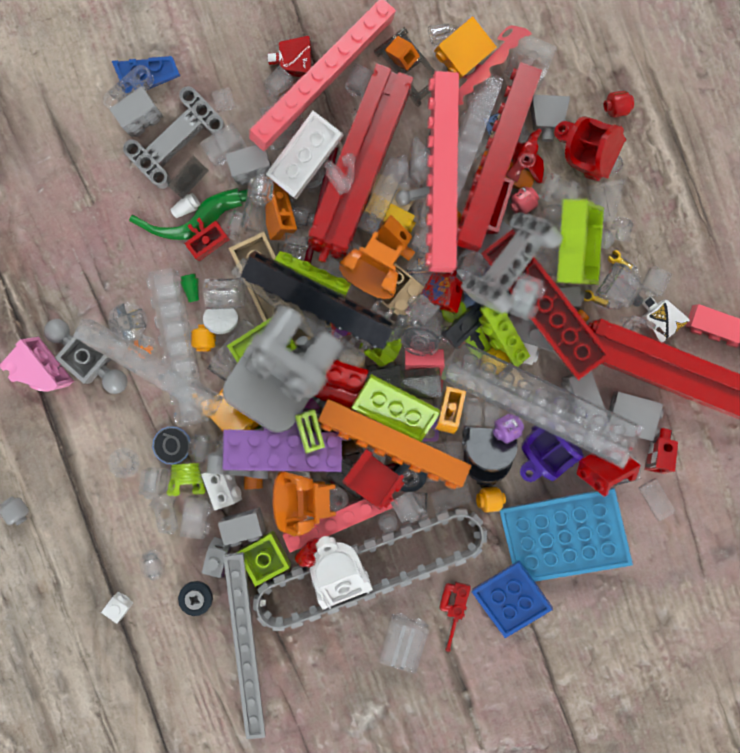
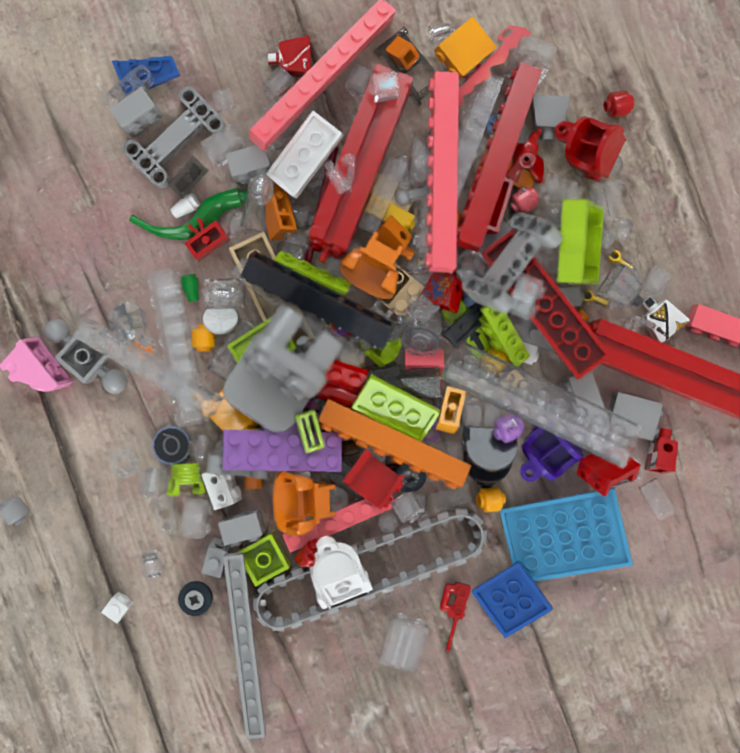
(384, 86): none -> clear brick

